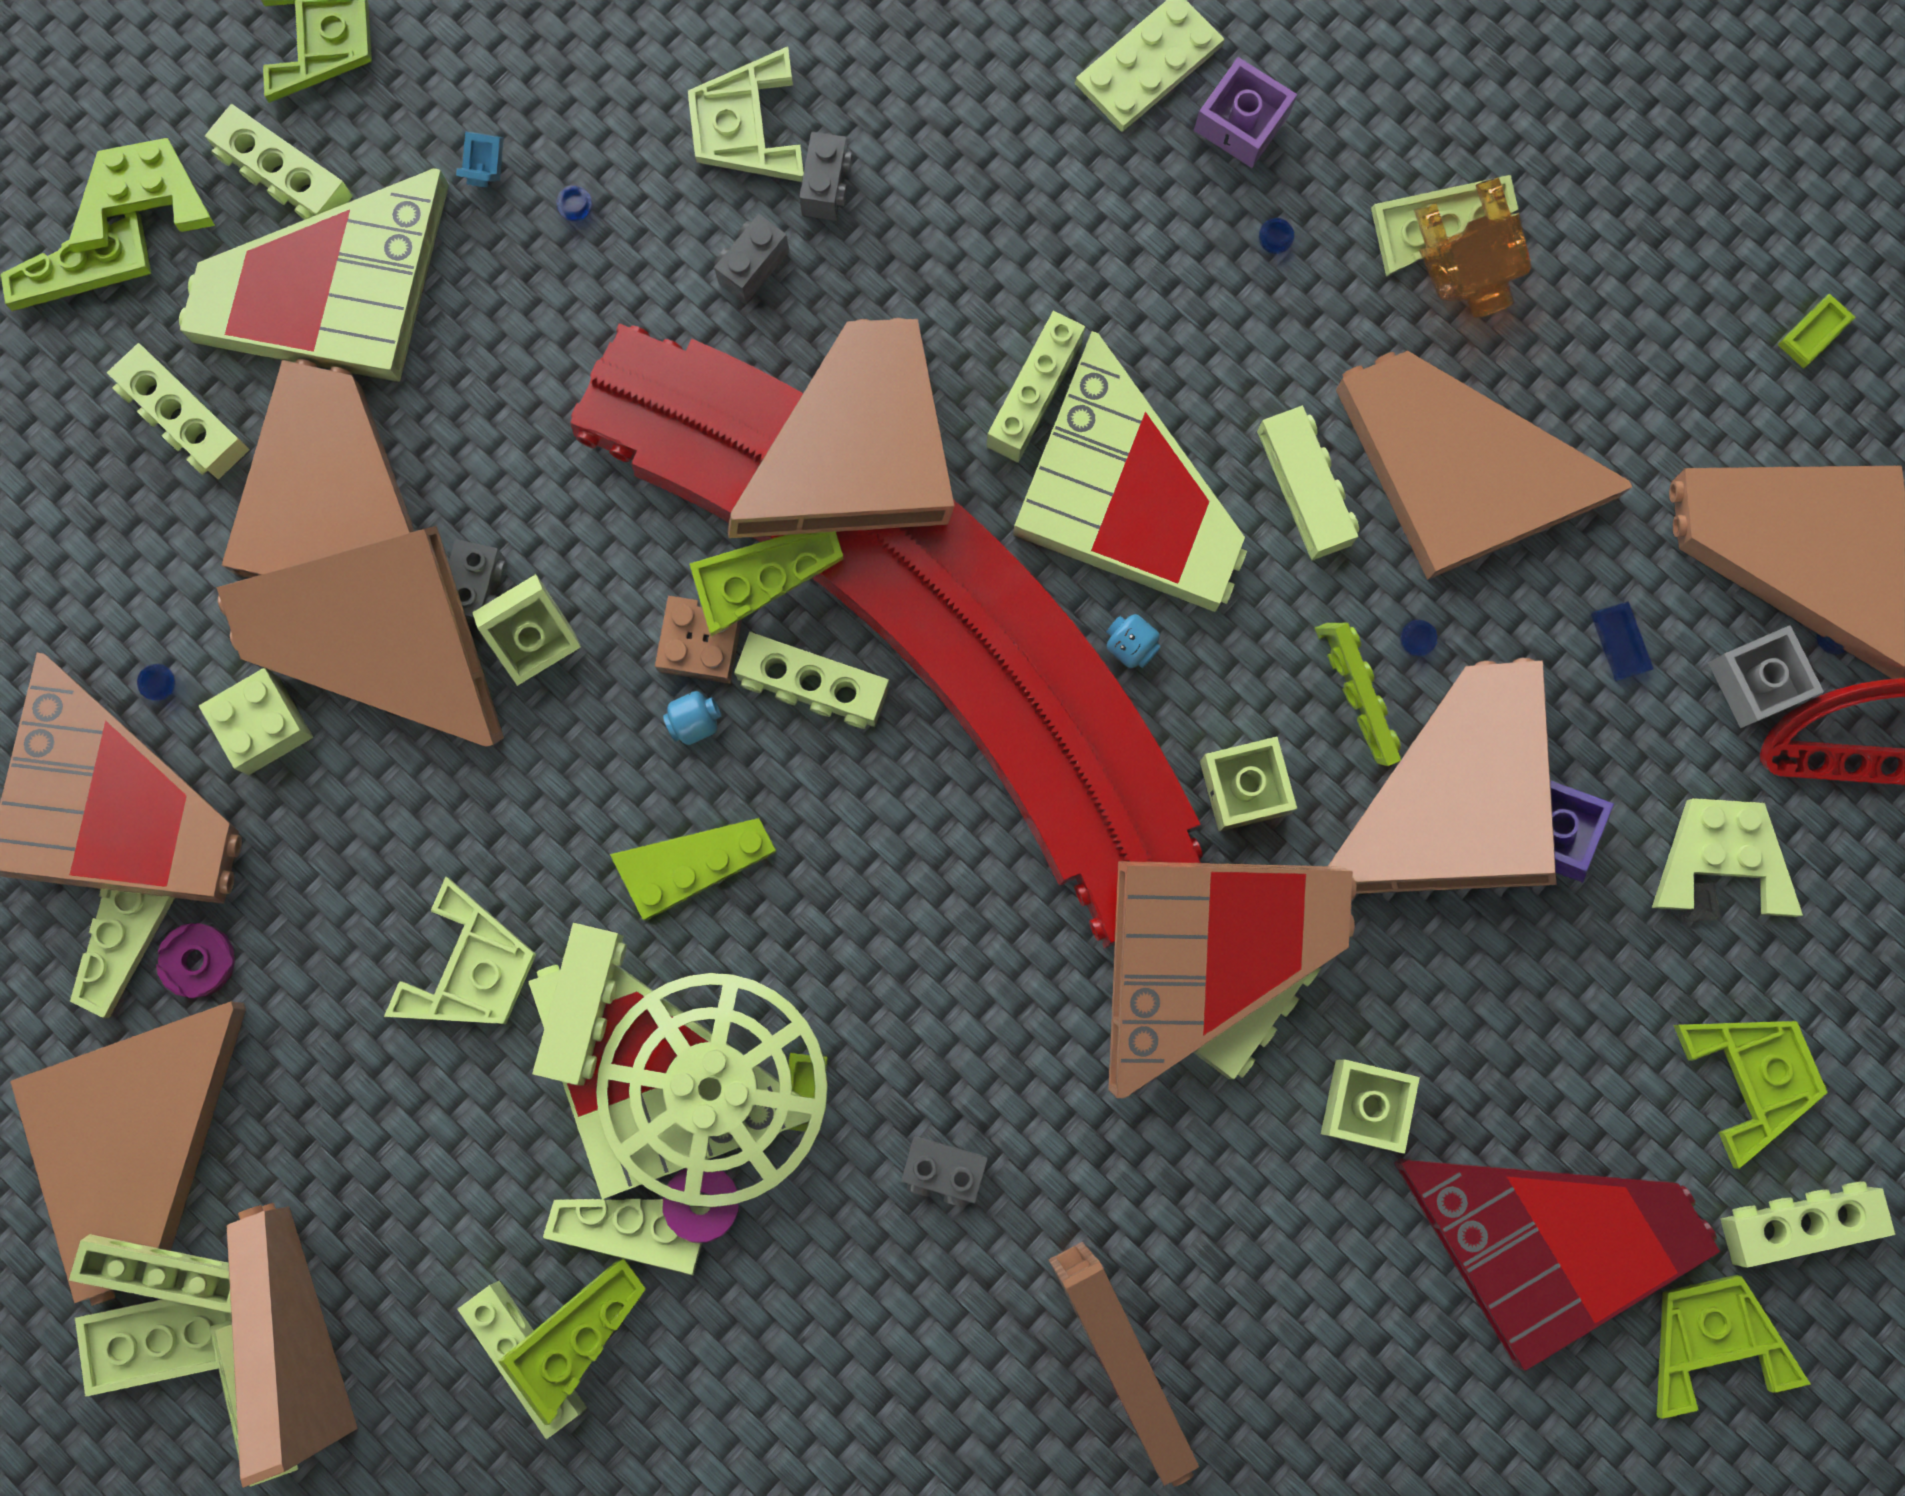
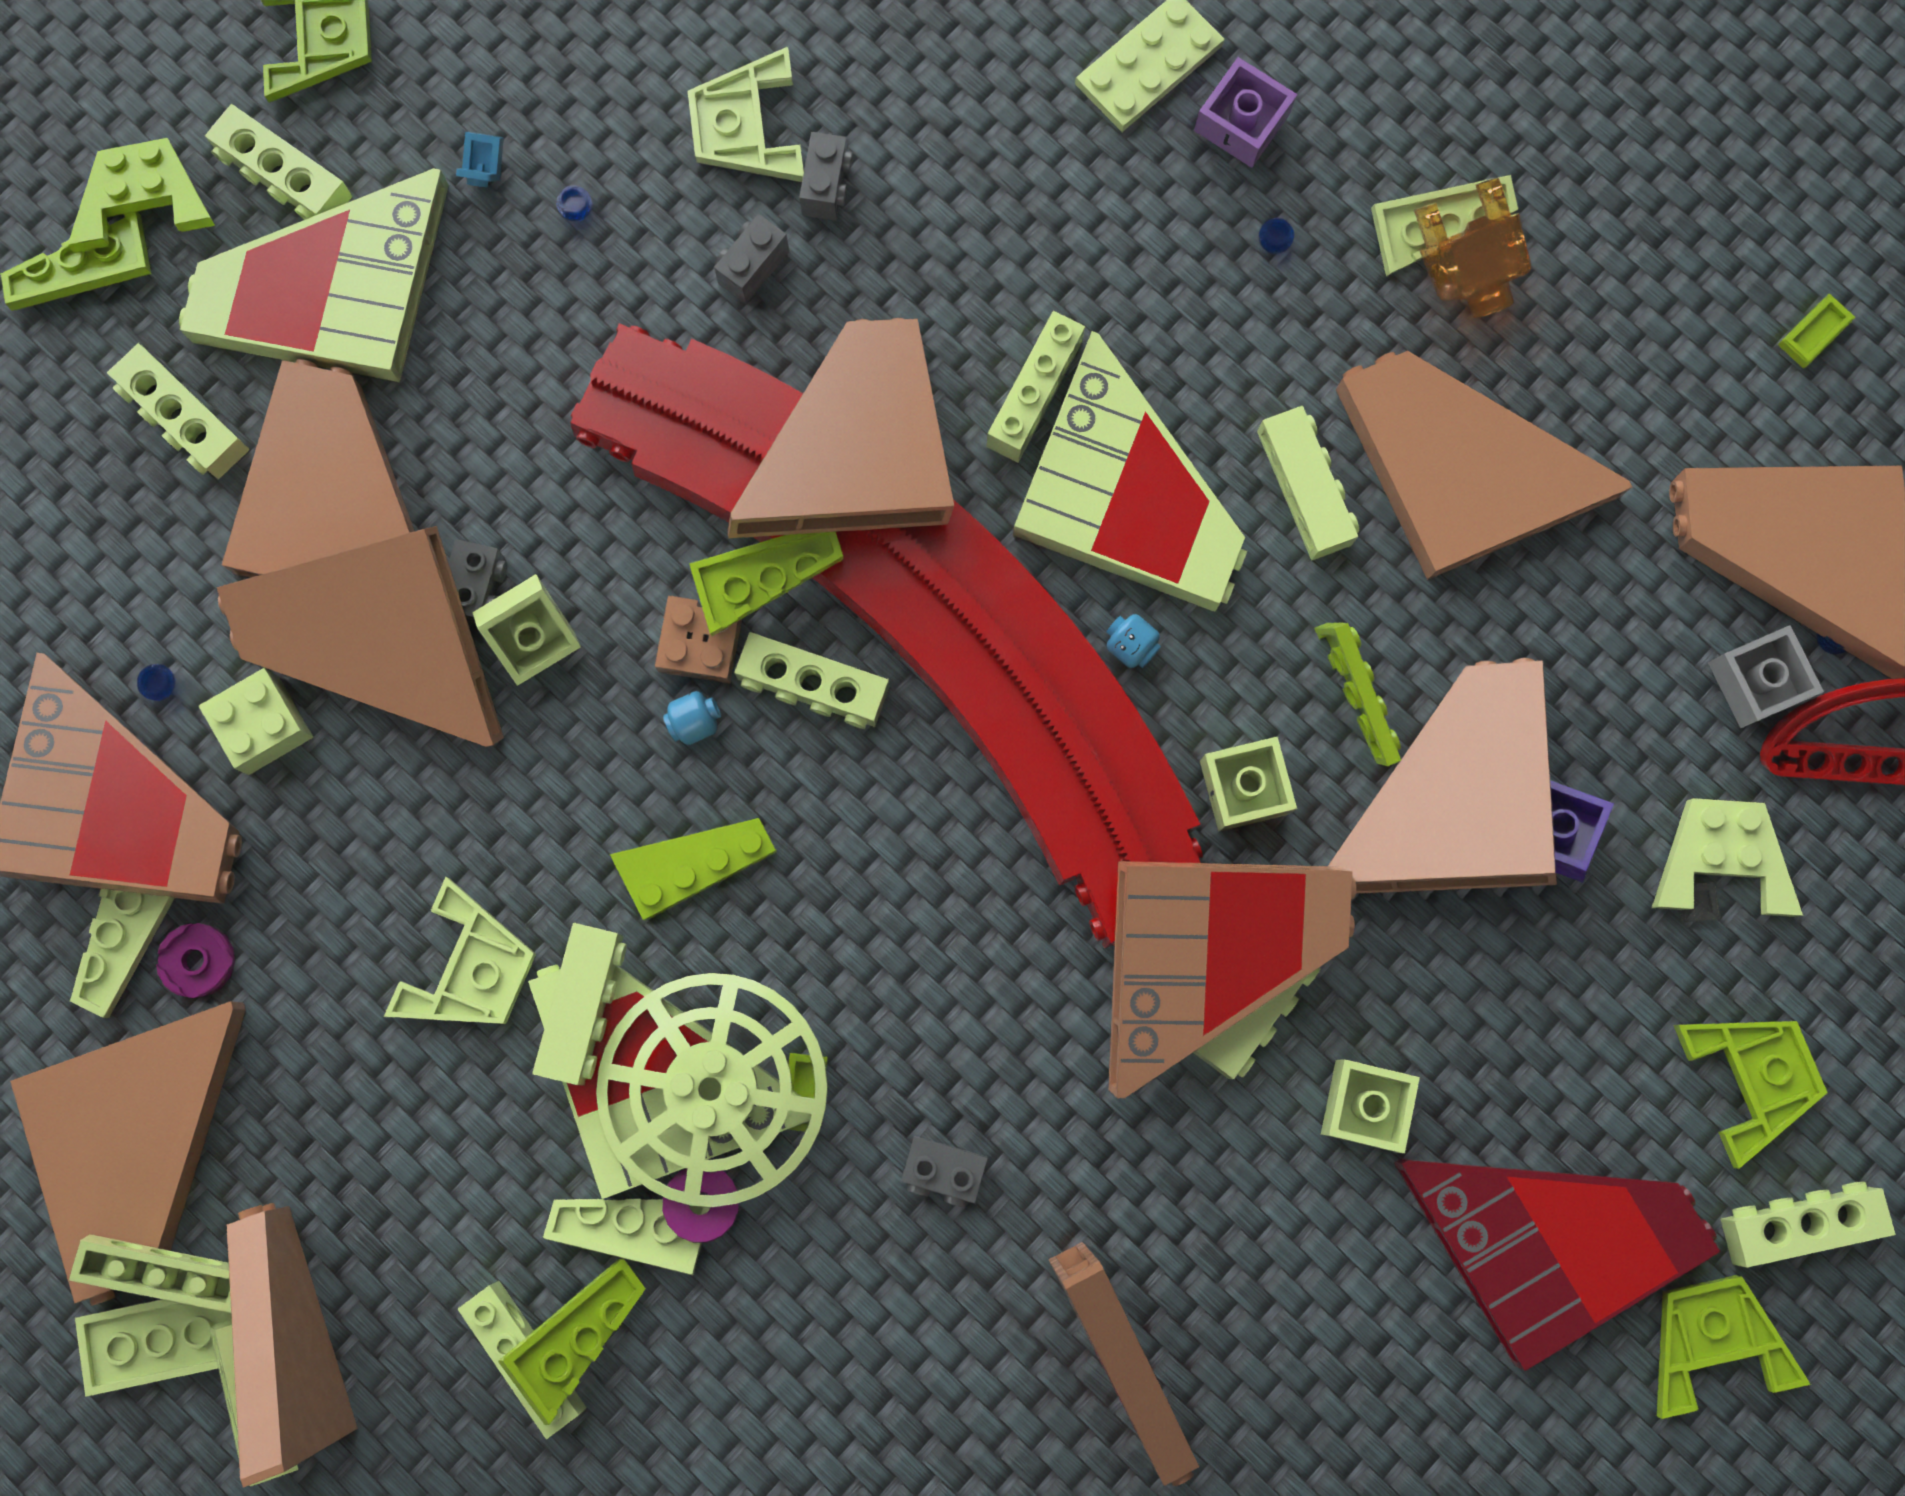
(1418, 638): clear blue plate -> none
(1622, 641): clear blue tile -> none

